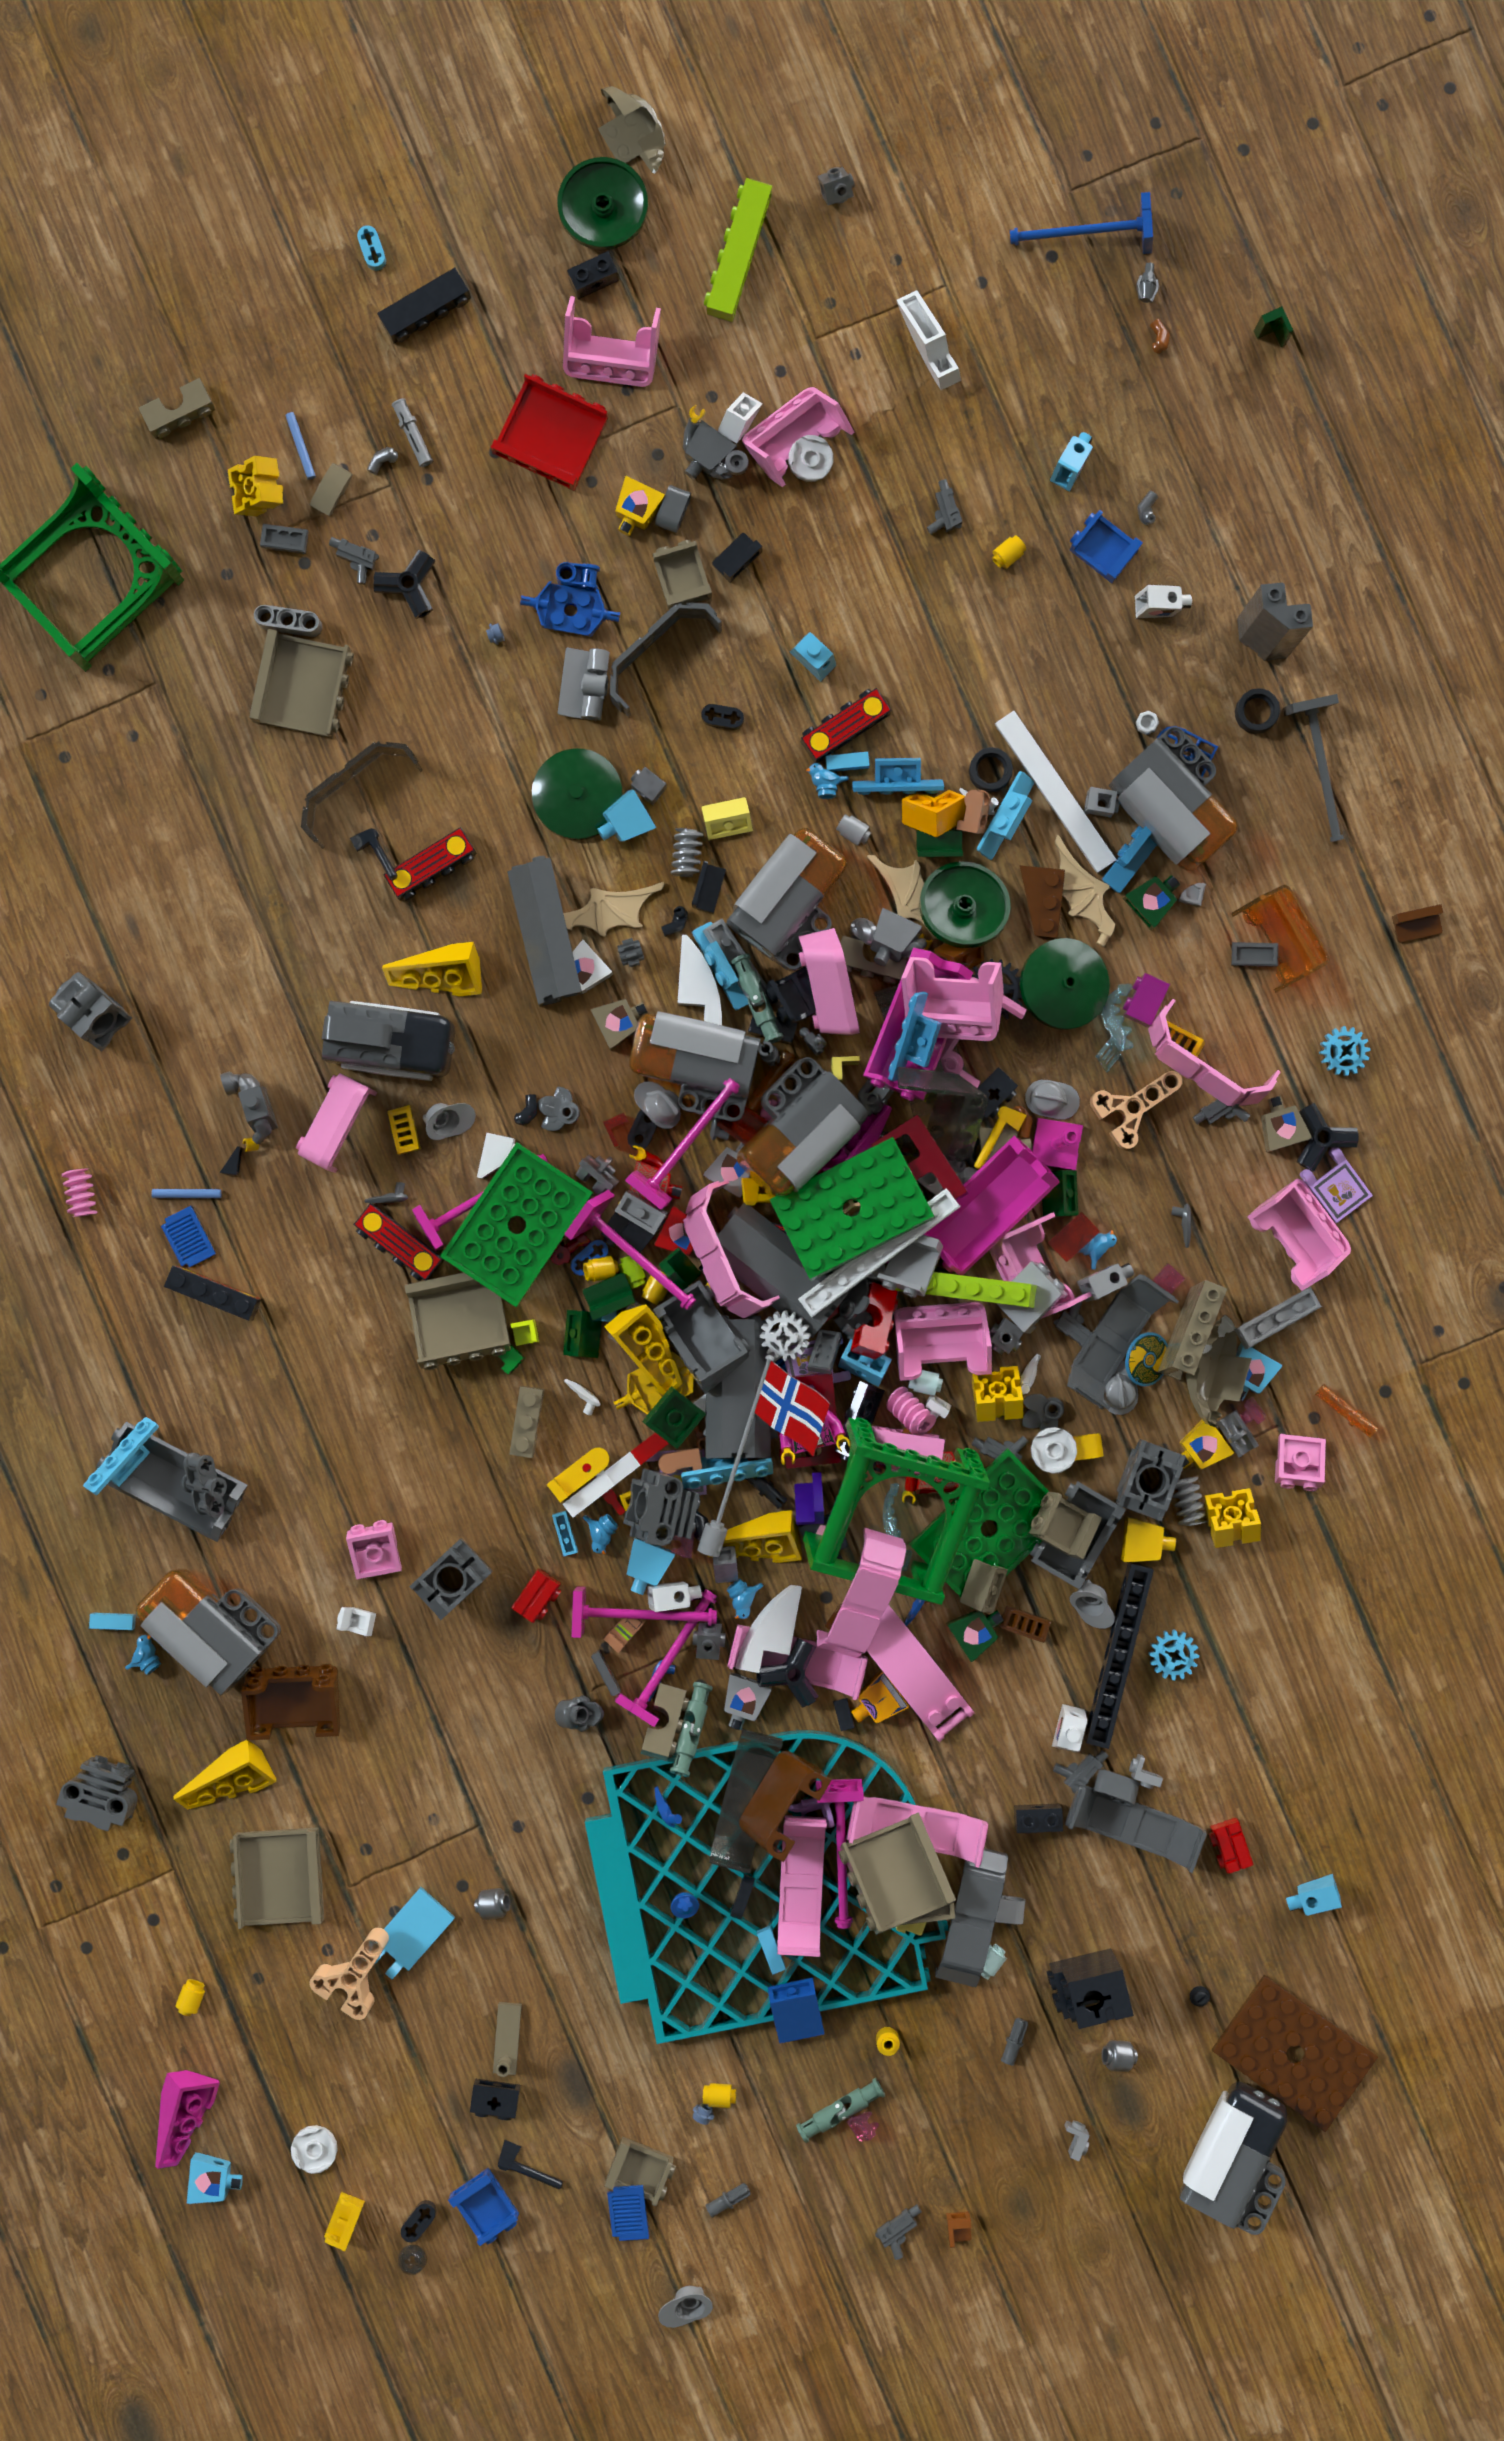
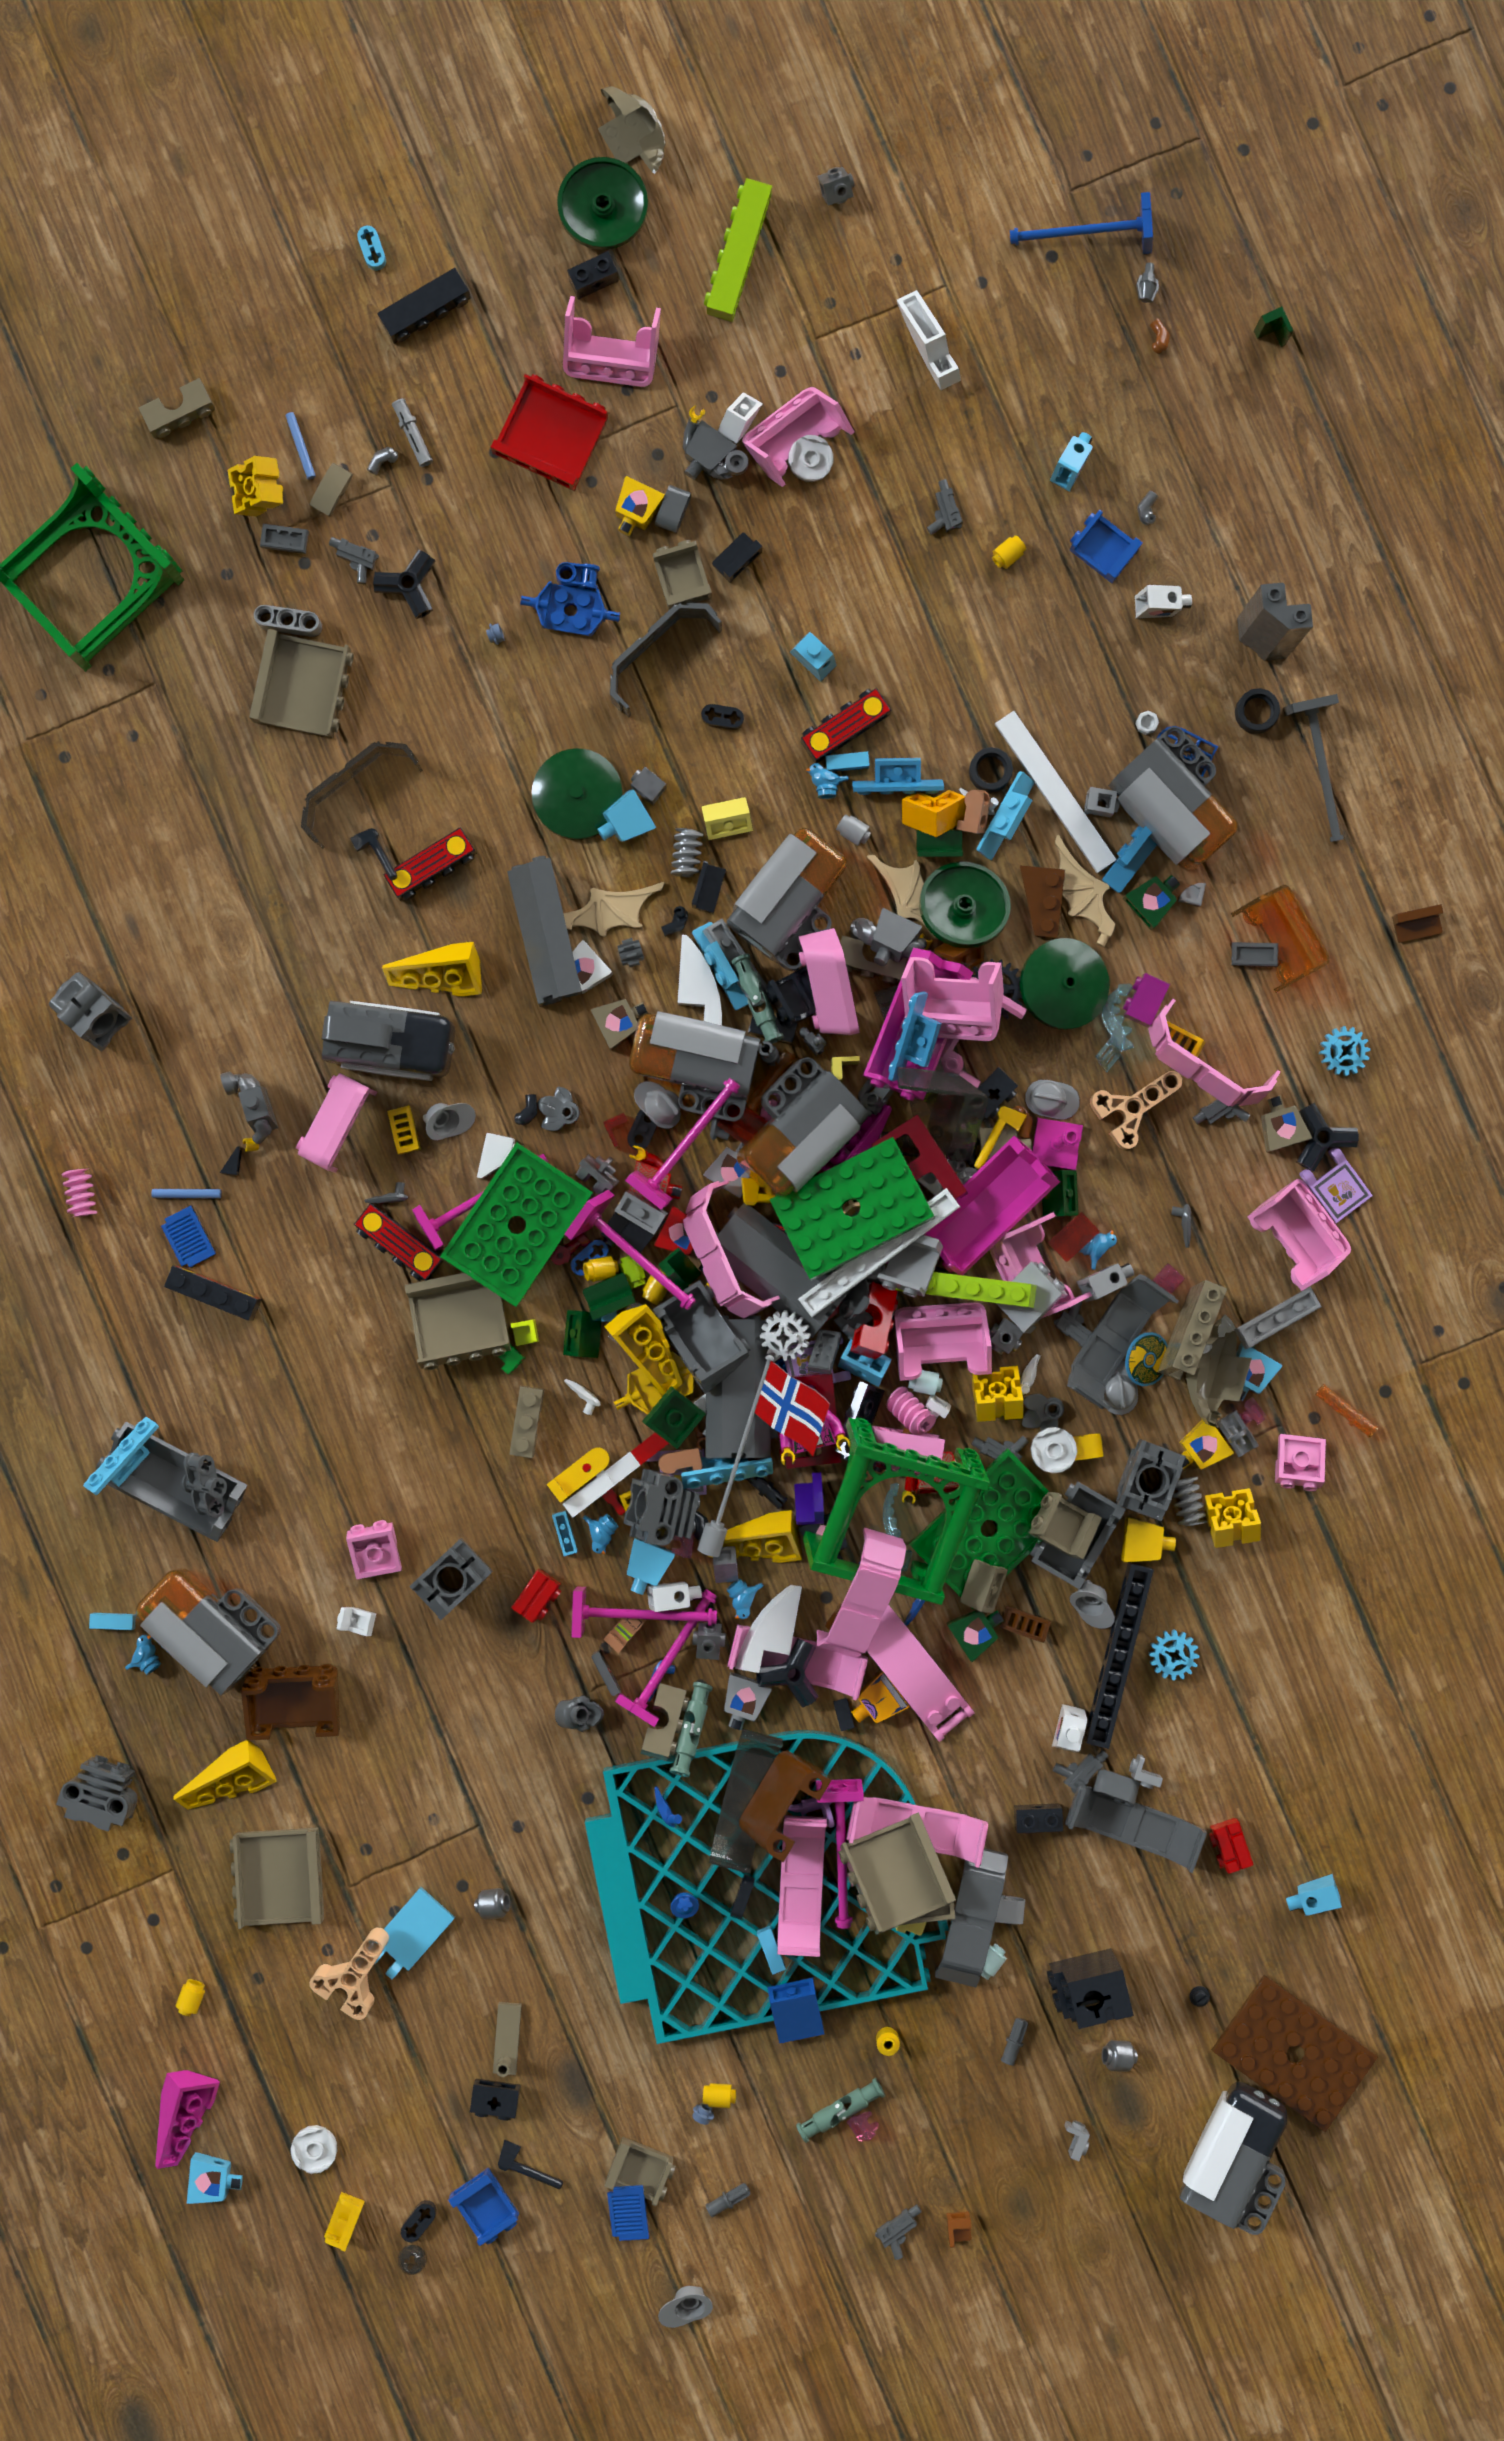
(584, 683): light grey panel -> none

